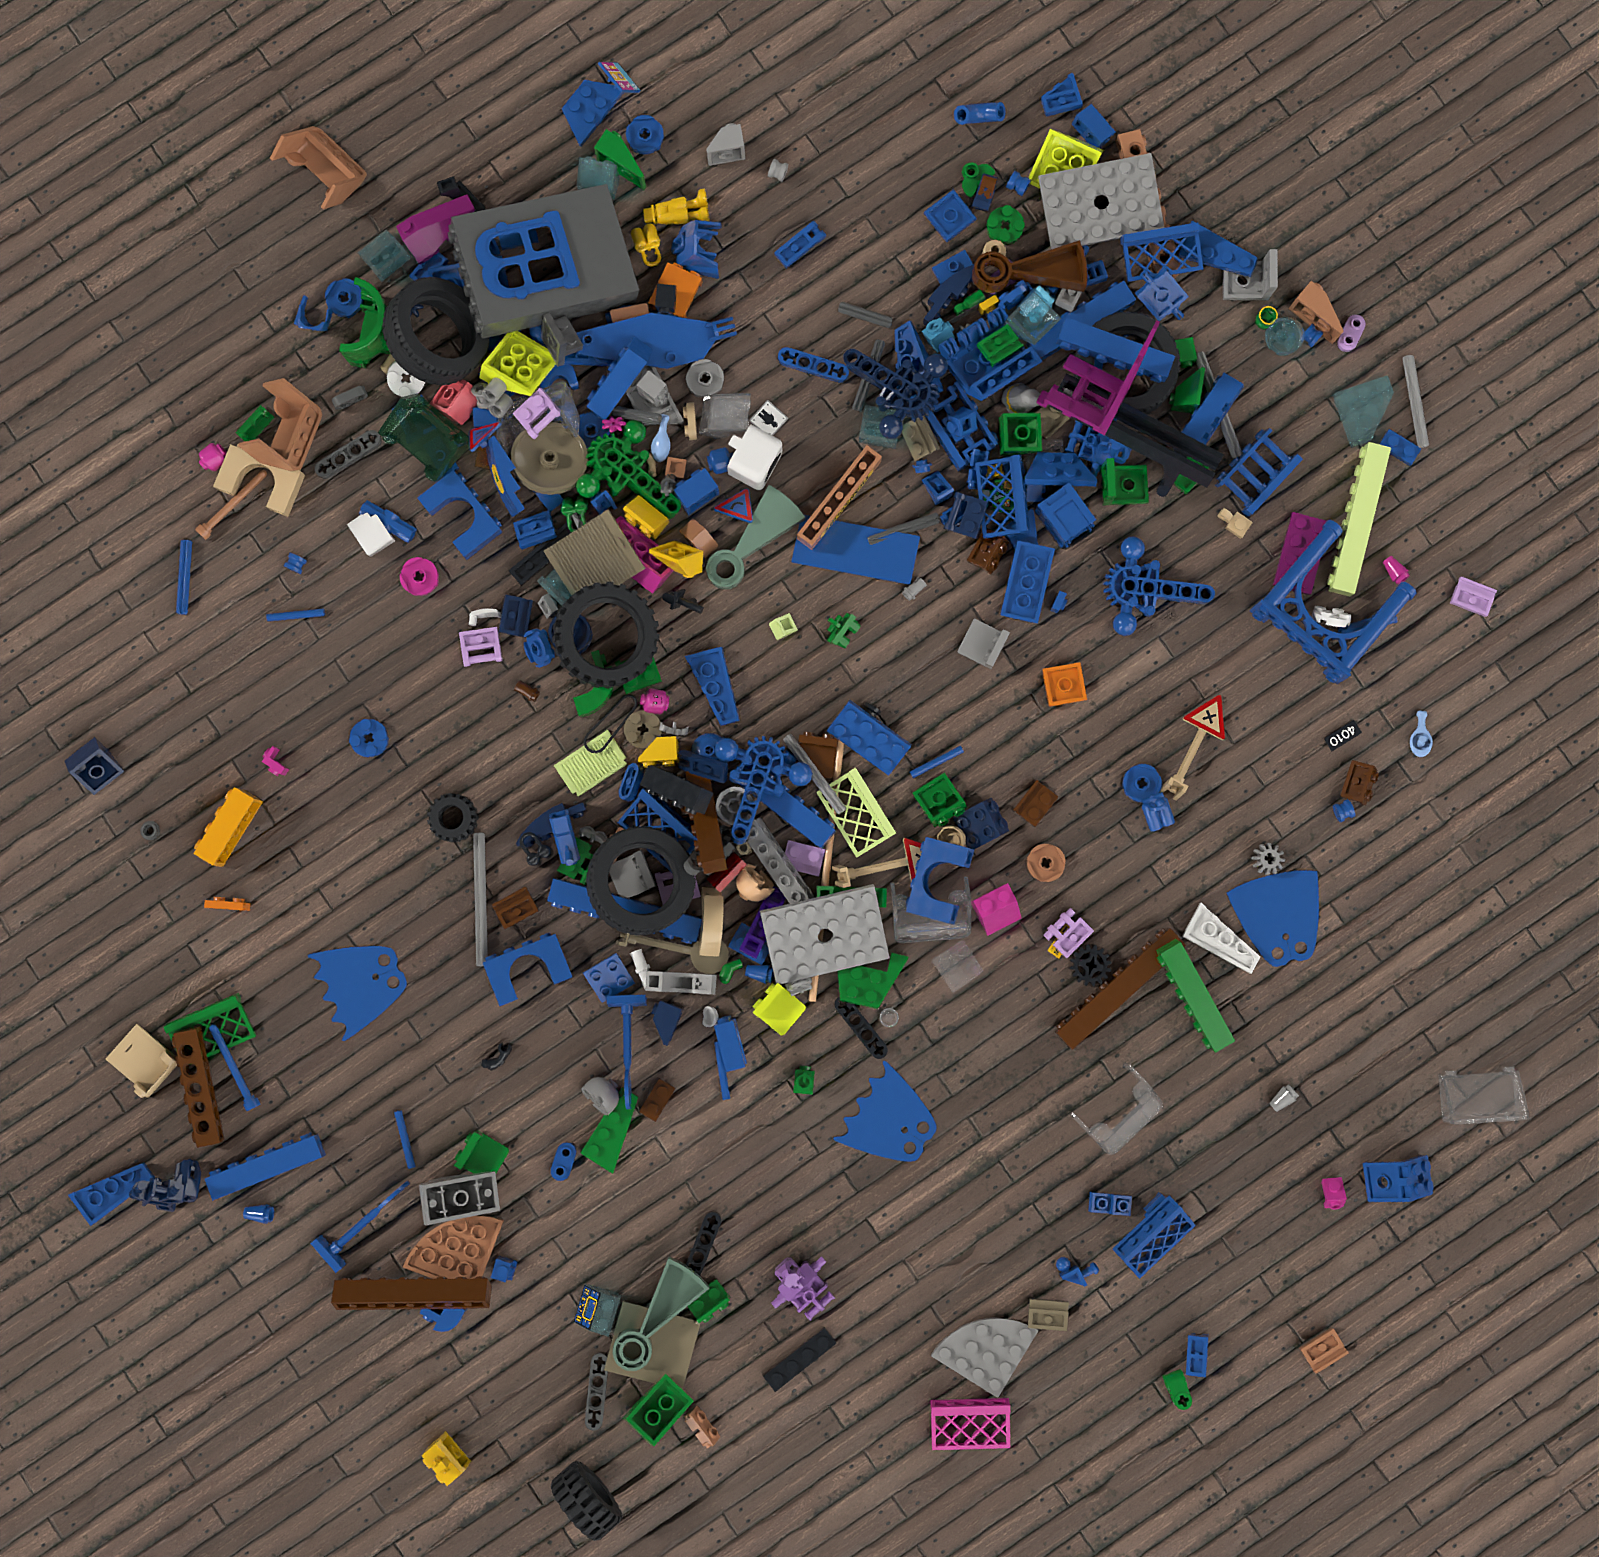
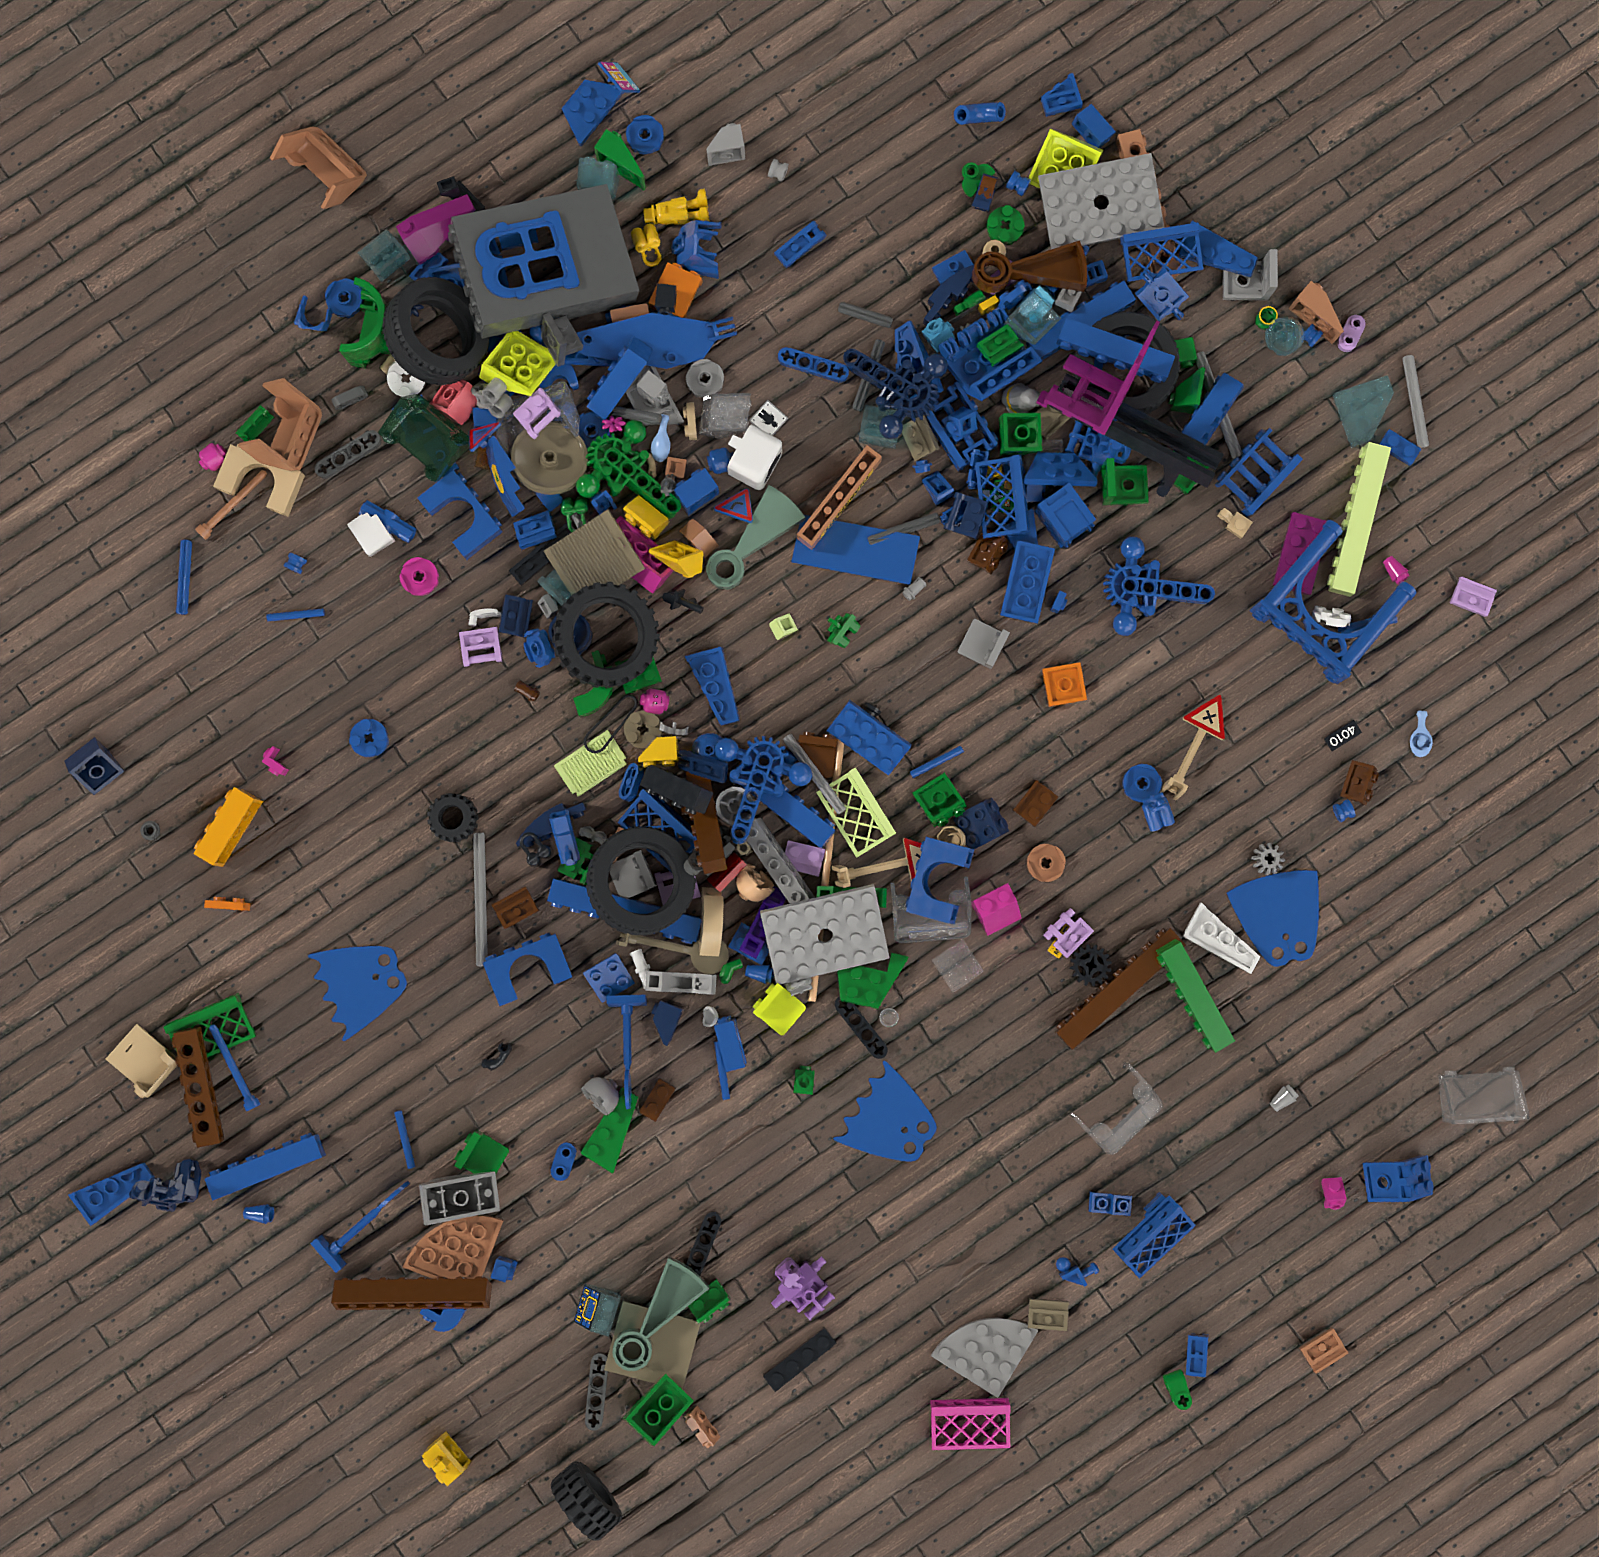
(950, 215): blue plate -> none

